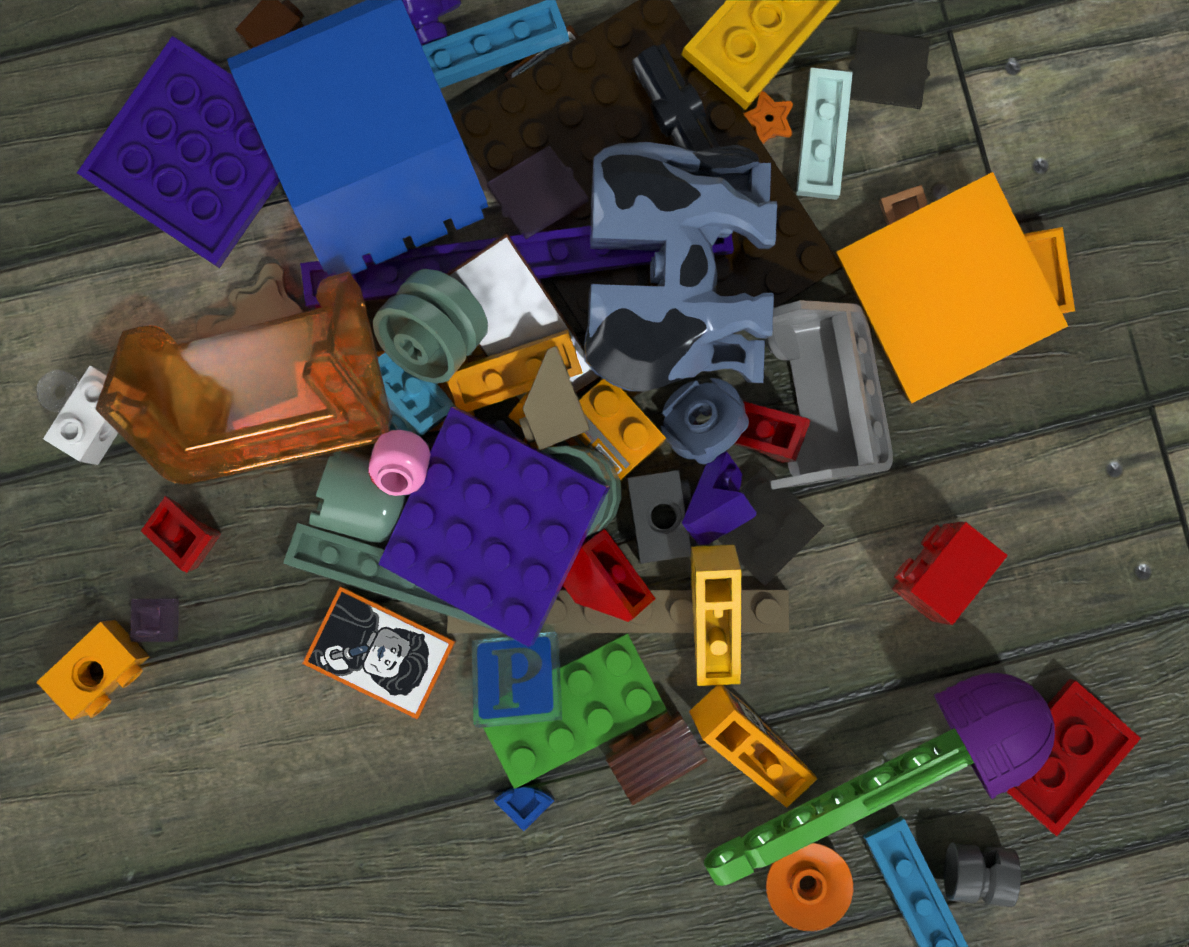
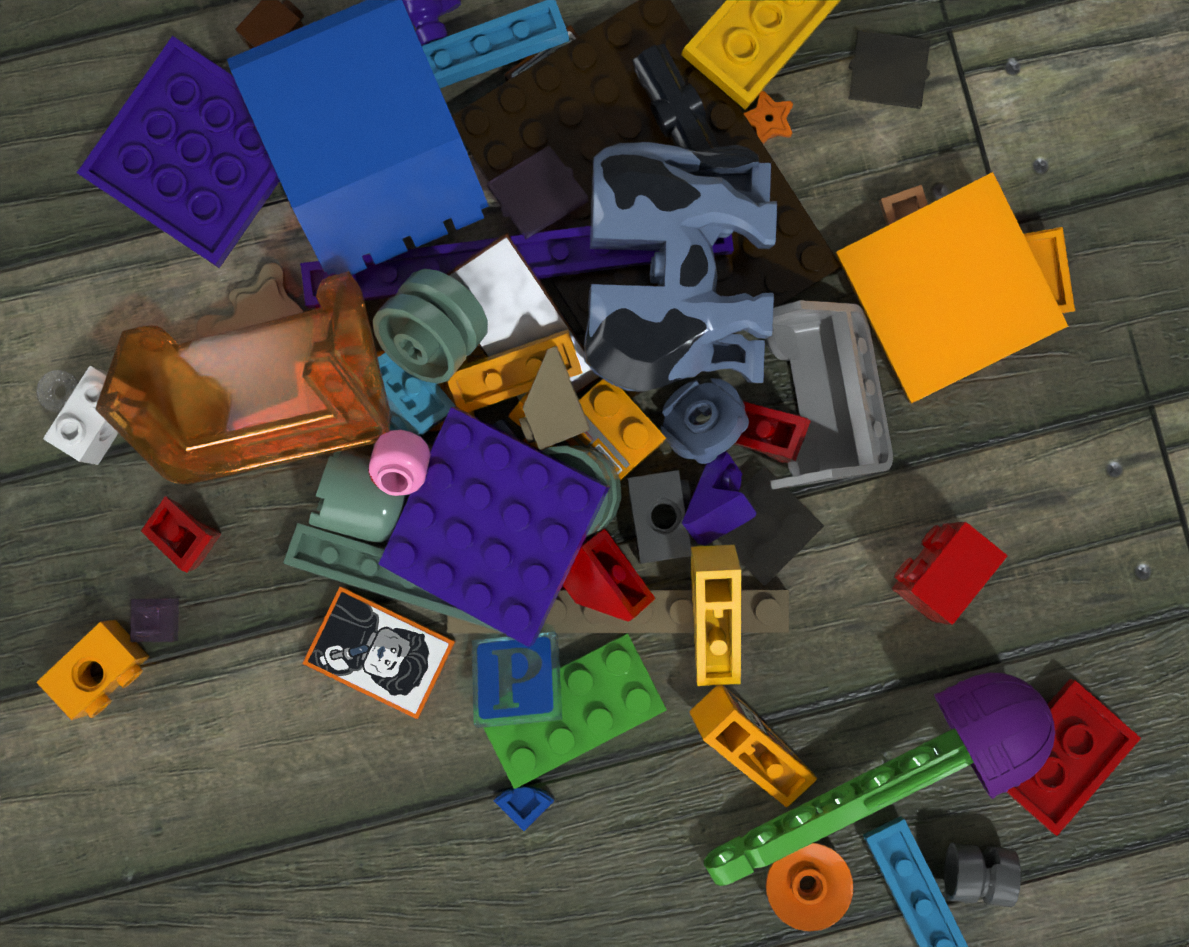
(654, 756): reddish brown brick -> none
(824, 133): light aqua plate -> none

